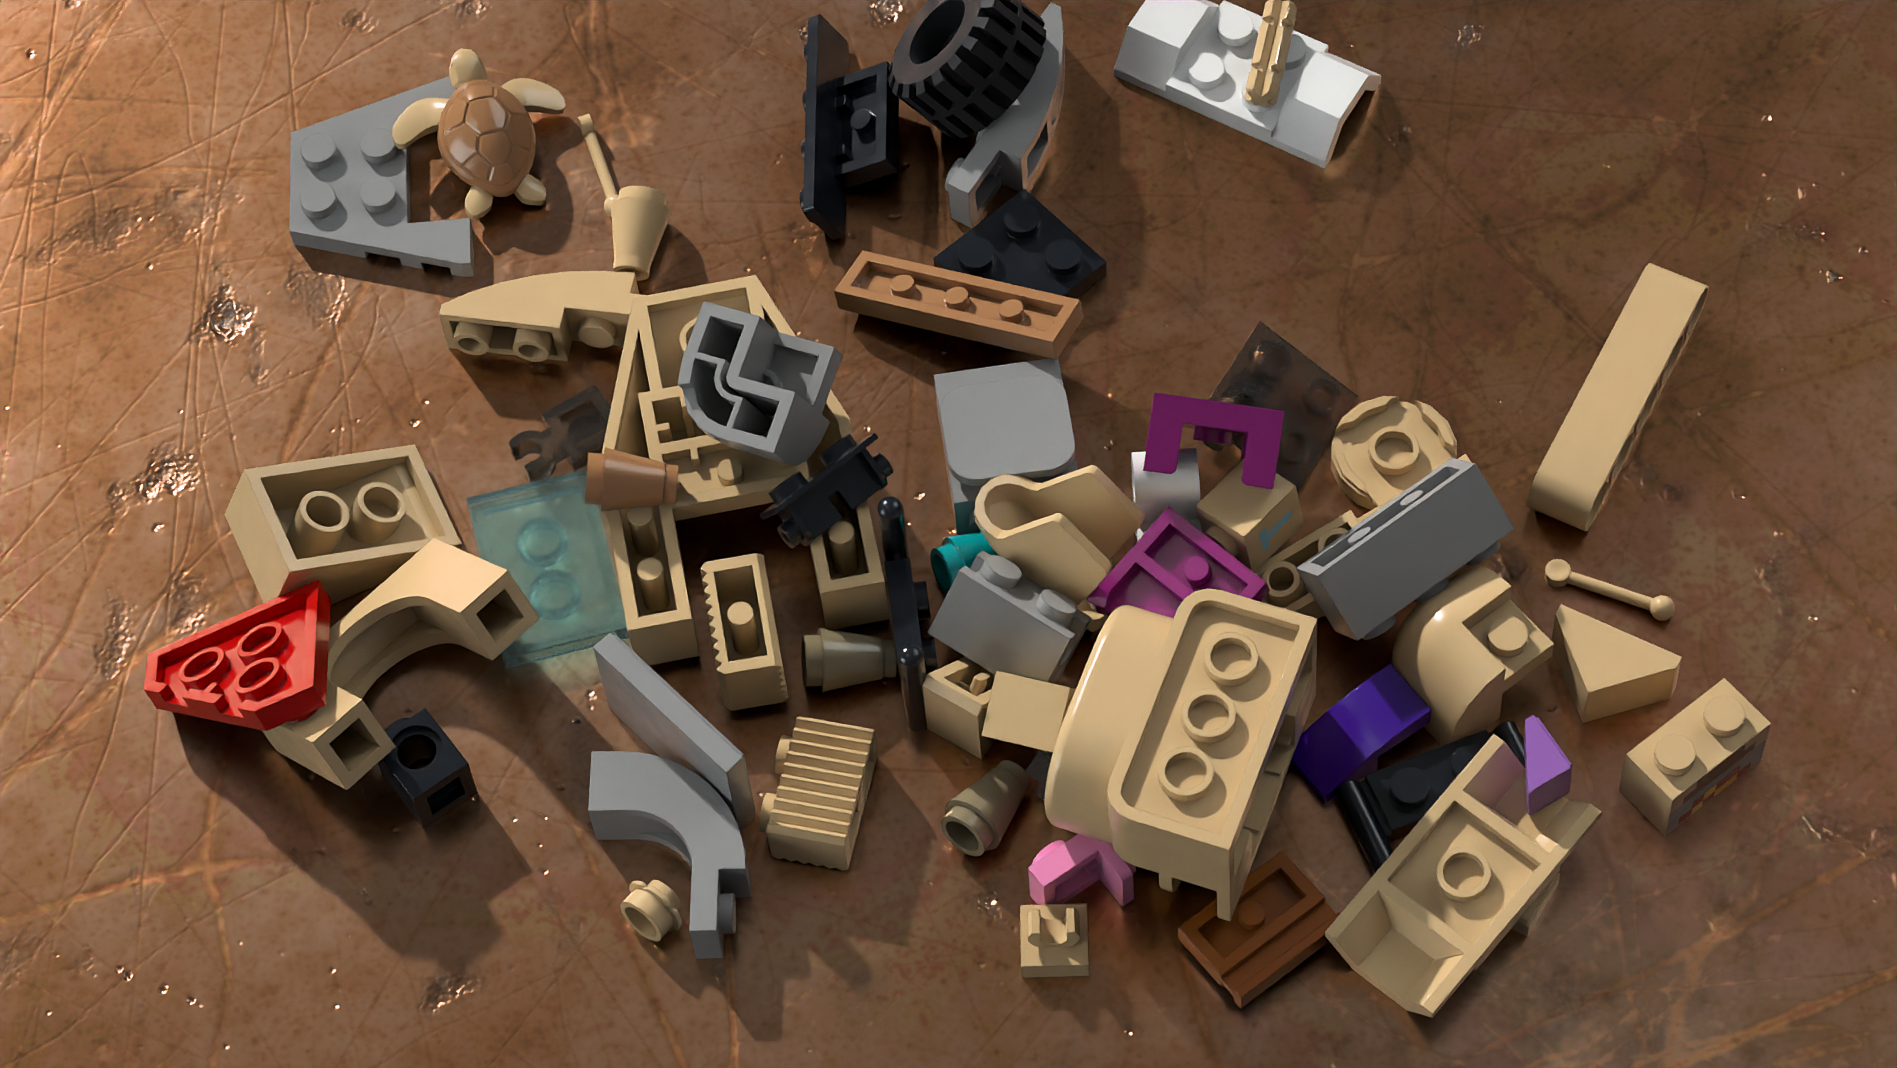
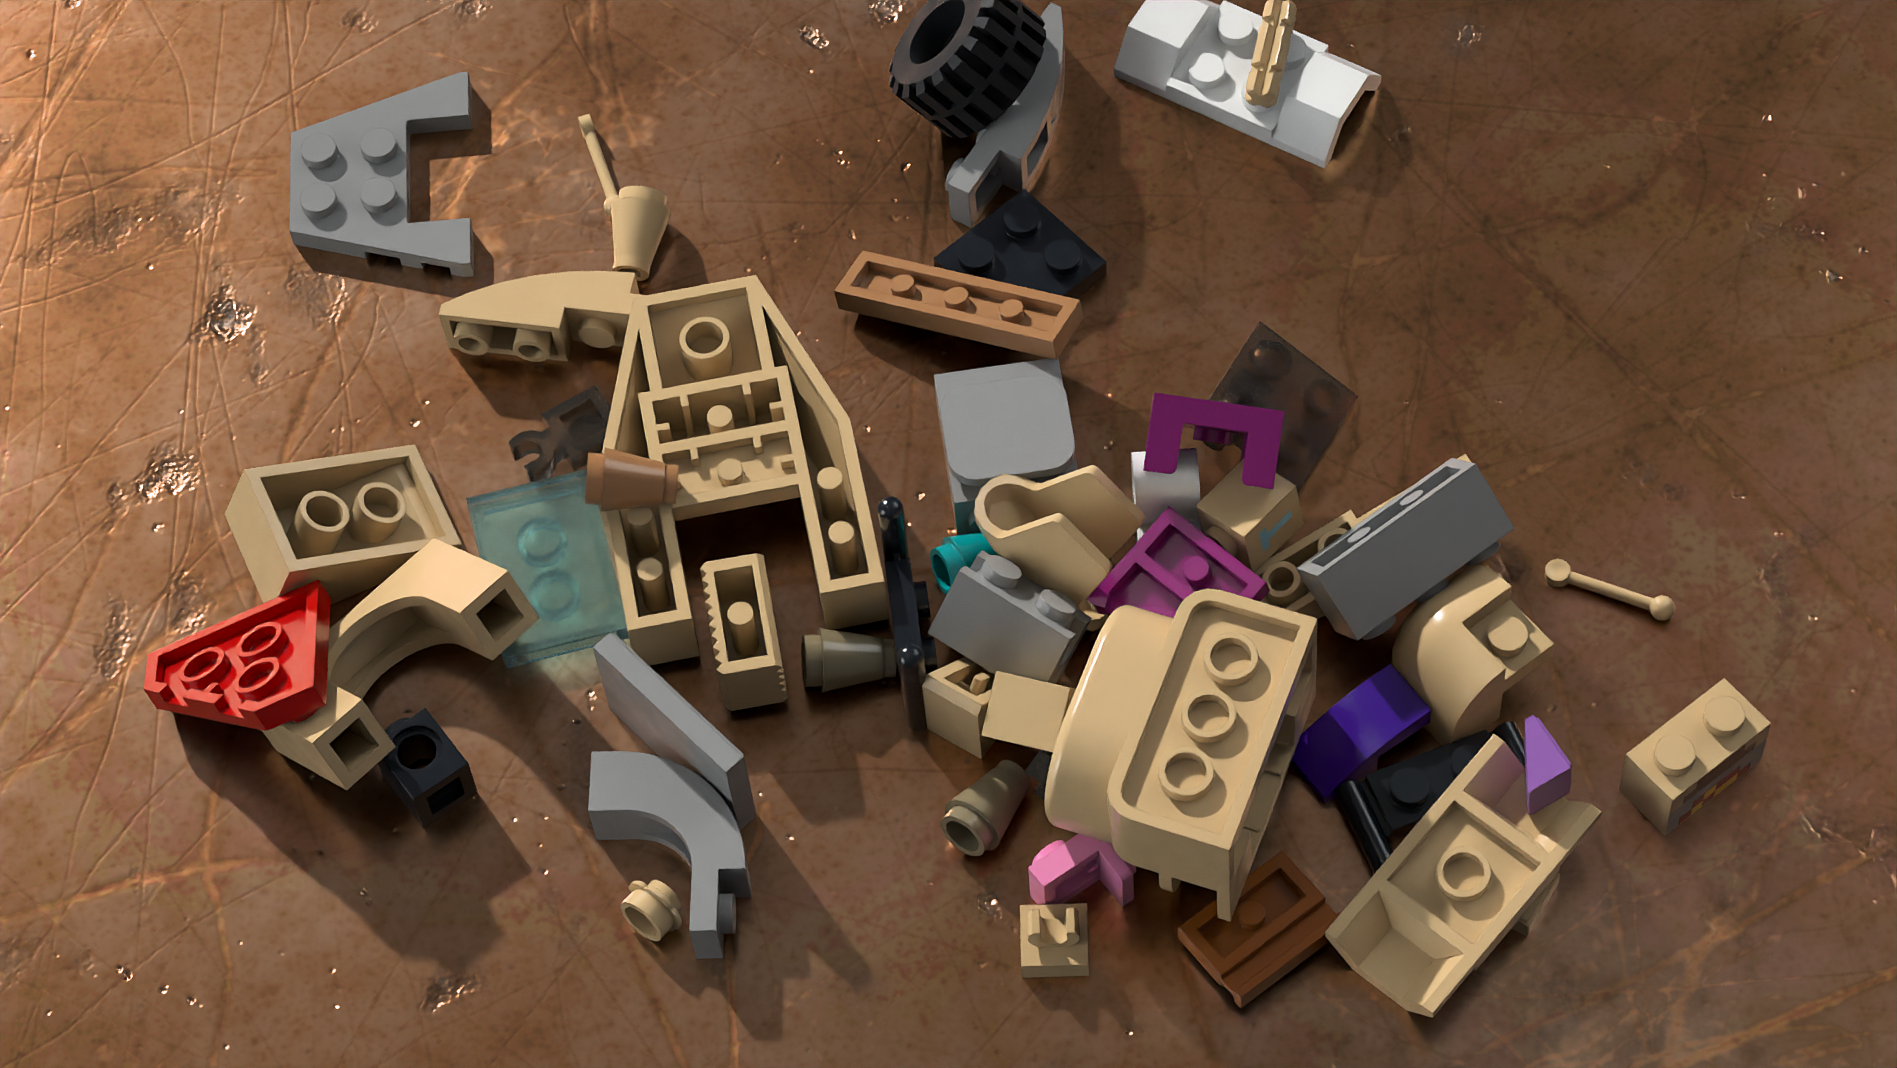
(484, 132): medium nougat animal -> none
(756, 384): light grey brick -> none
(806, 502): black hinge -> none
(820, 792): tan brick -> none
(847, 127): black bracket -> none
(1388, 448): tan tile -> none
(1609, 667): tan slope -> none
(1617, 397): tan beam -> none

